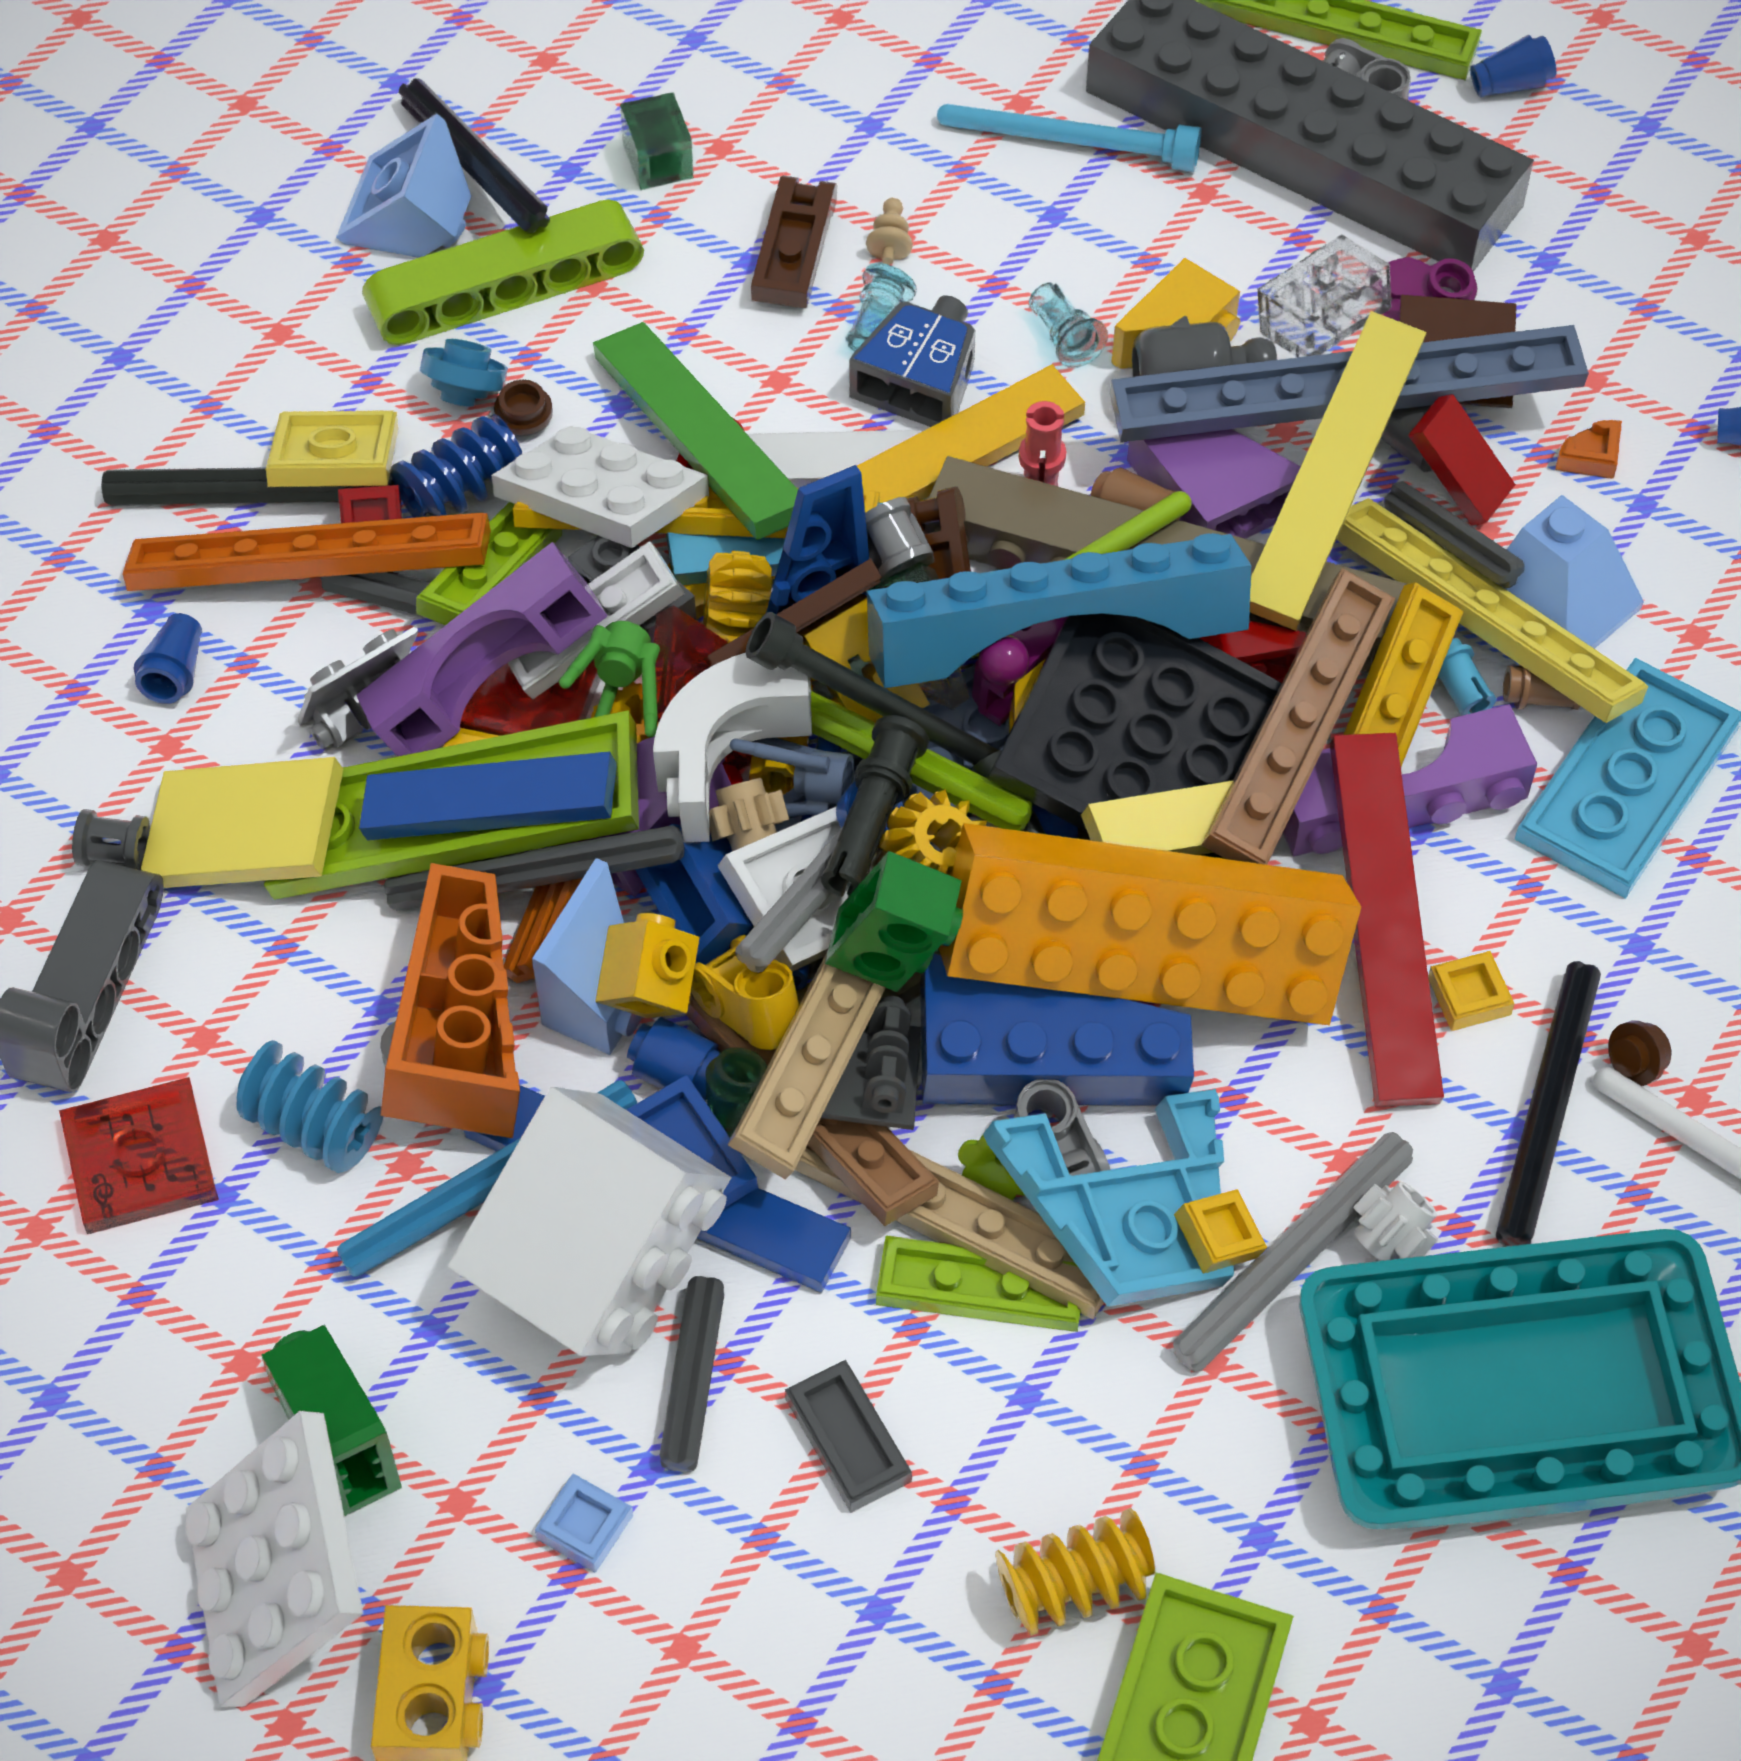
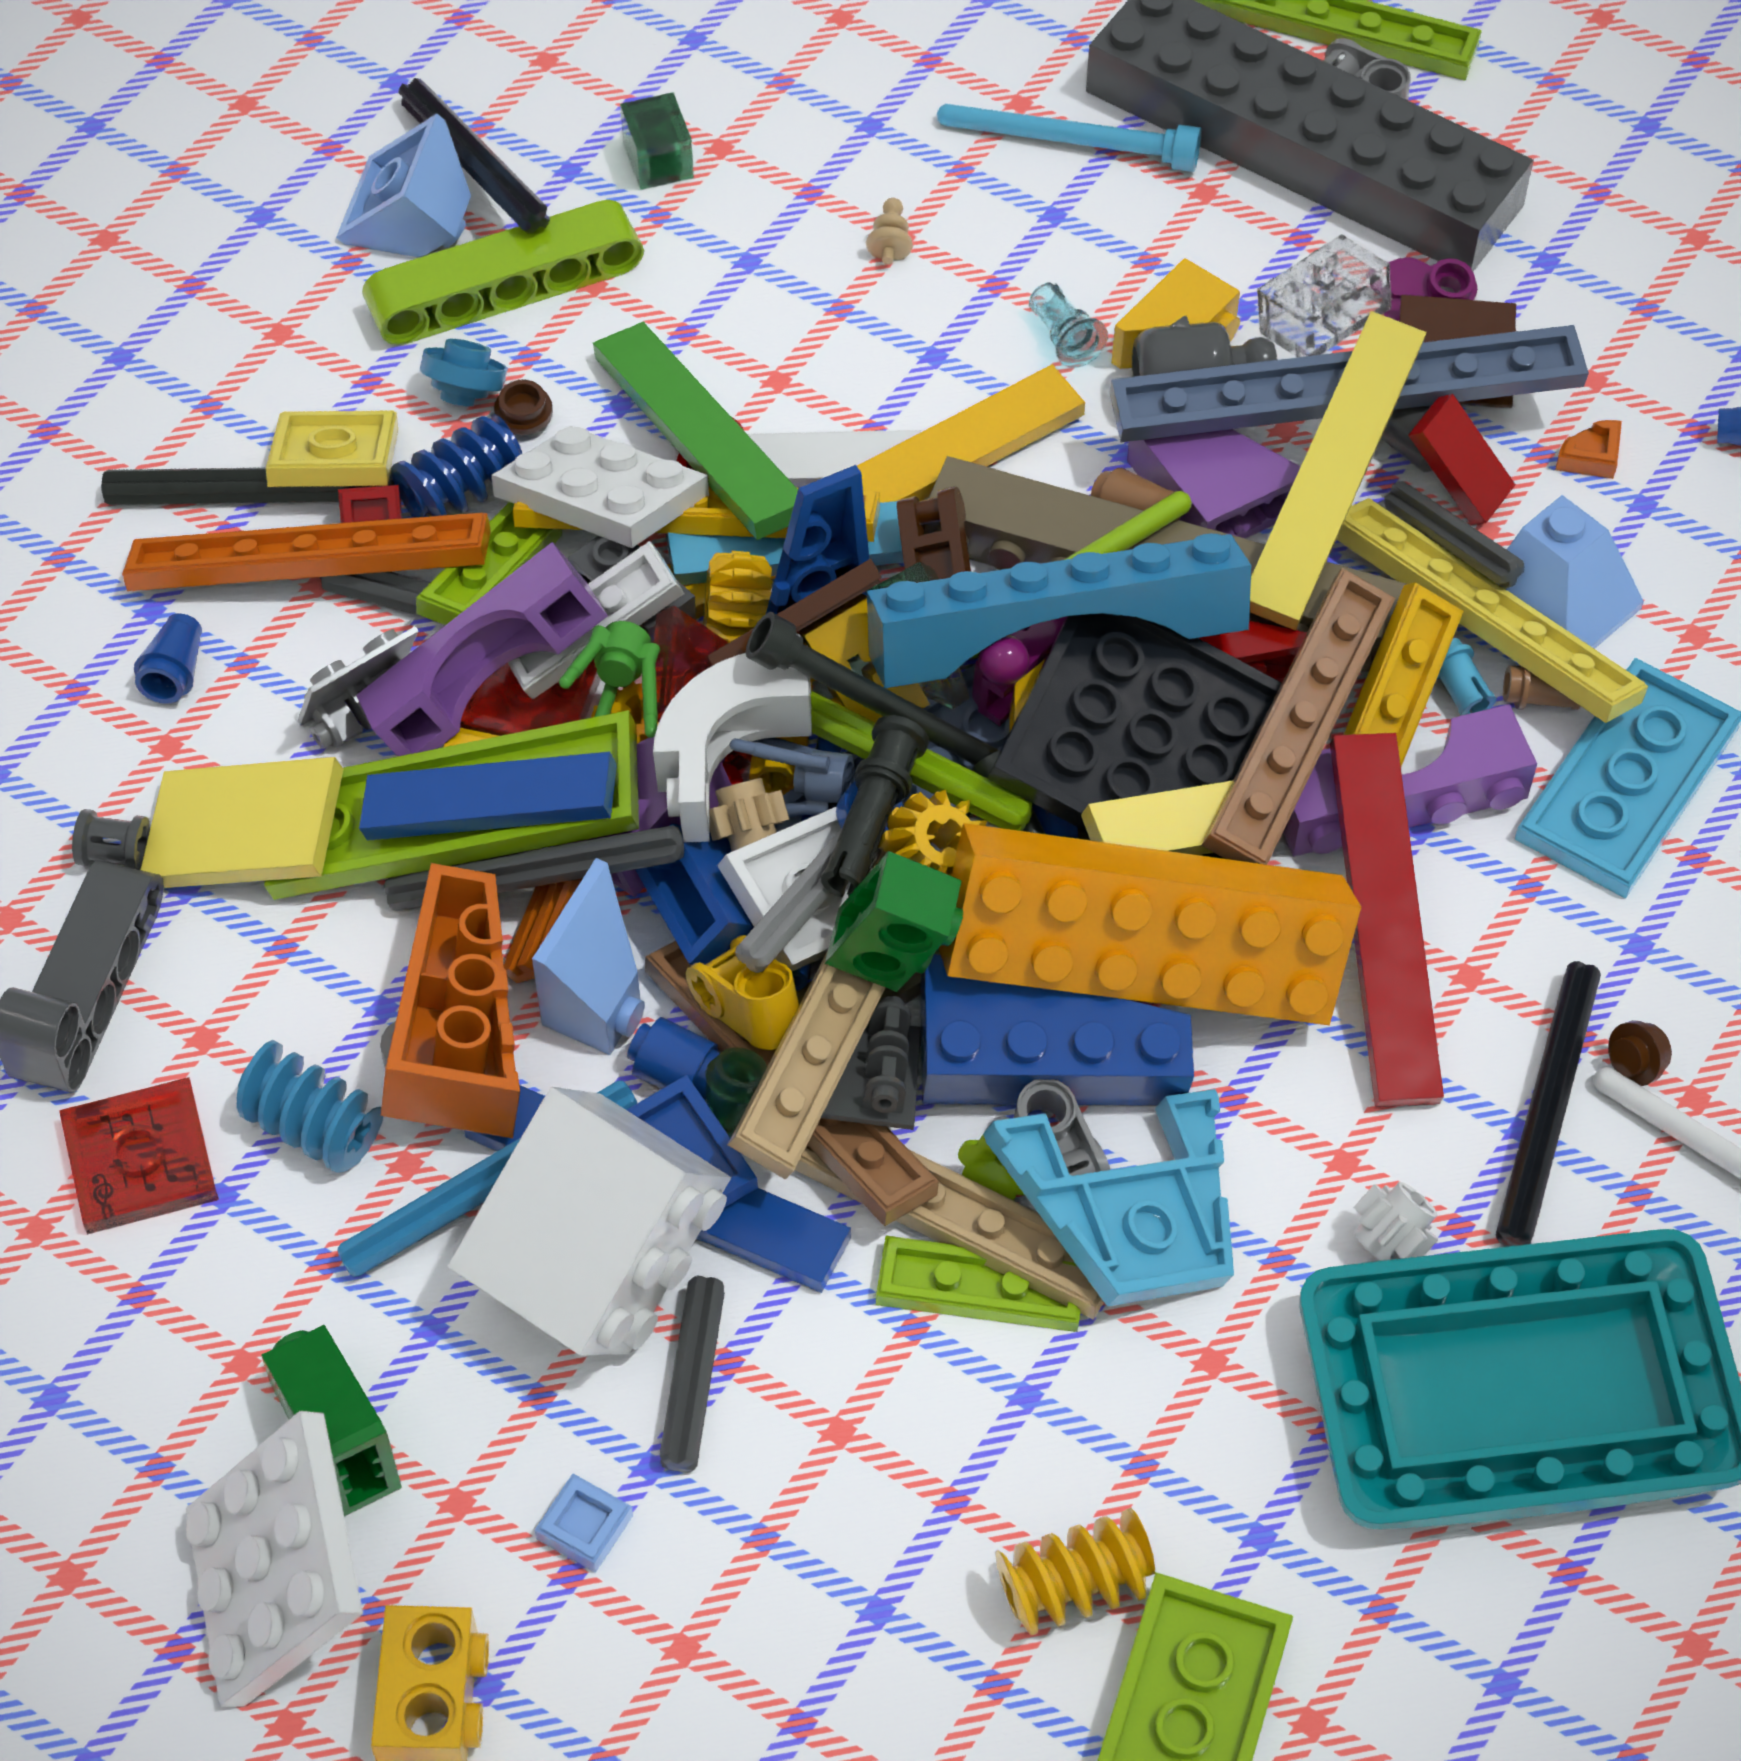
(648, 967): yellow brick -> none
(793, 242): reddish brown plate -> none
(848, 1436): dark grey tile -> none
(882, 291): clear light blue pin -> none
(895, 538): light grey piece -> none
(916, 361): torso -> none
(1043, 433): coral pin -> none
(1220, 1231): yellow tile -> none
(1290, 1253): light grey axle -> none
(1470, 990): yellow tile -> none
(1515, 67): blue cone -> none

